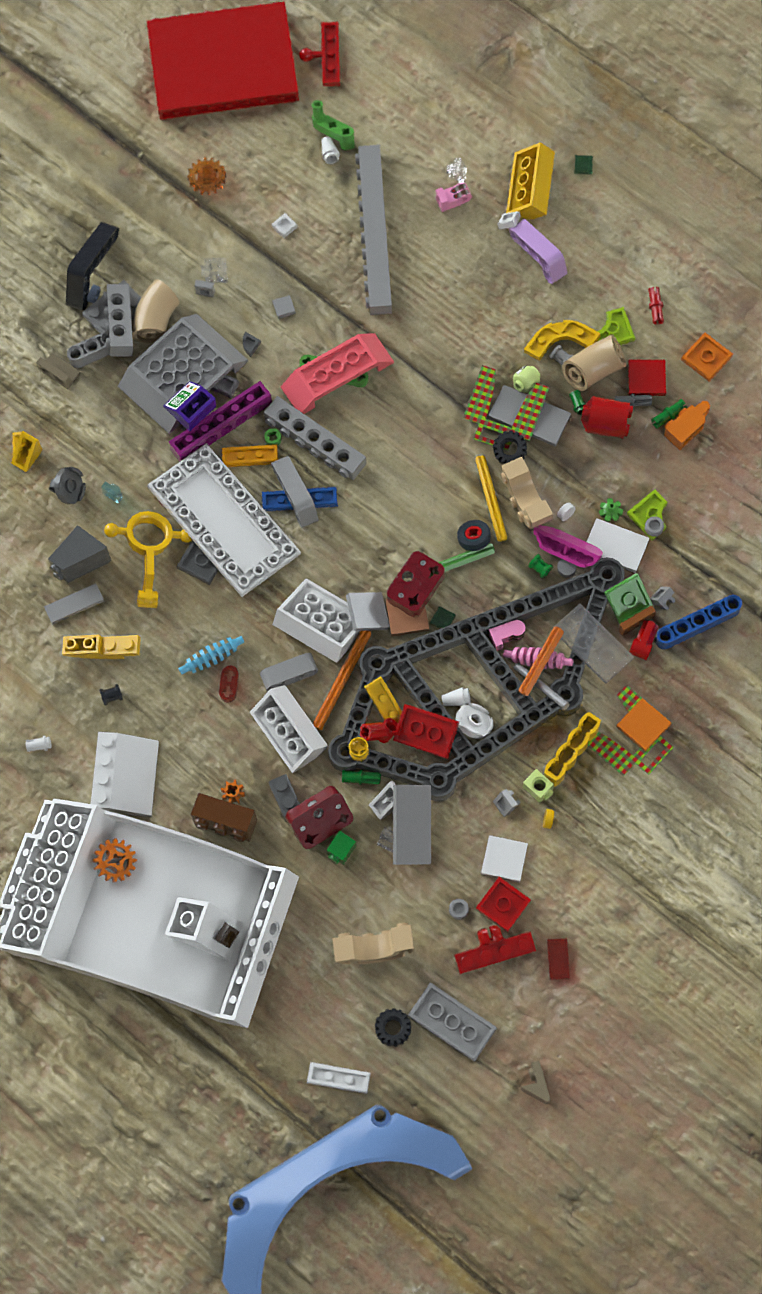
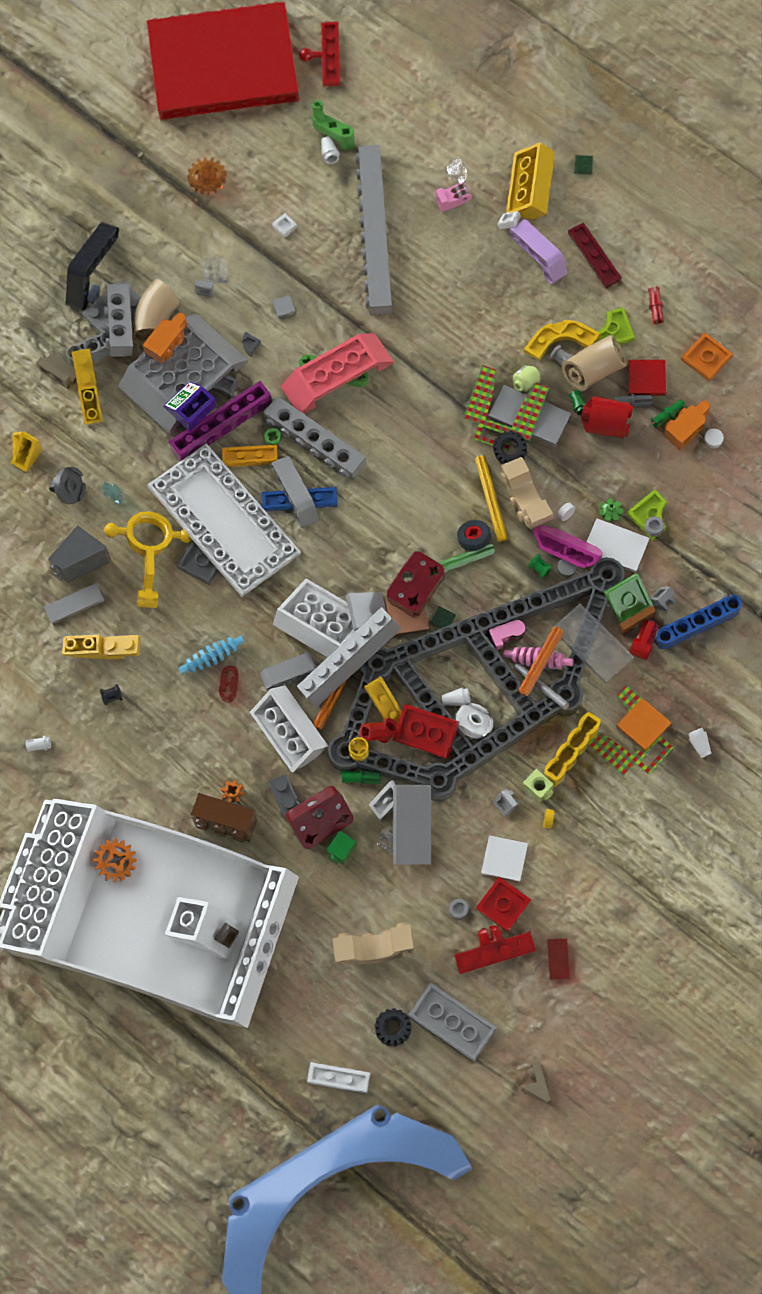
(87, 386): none -> yellow slope
(125, 774): white slope -> none
(165, 338): none -> orange hinge
(349, 657): none -> light grey brick
(594, 255): none -> dark red tile
(700, 742): none -> white cone
(713, 438): none -> white tile

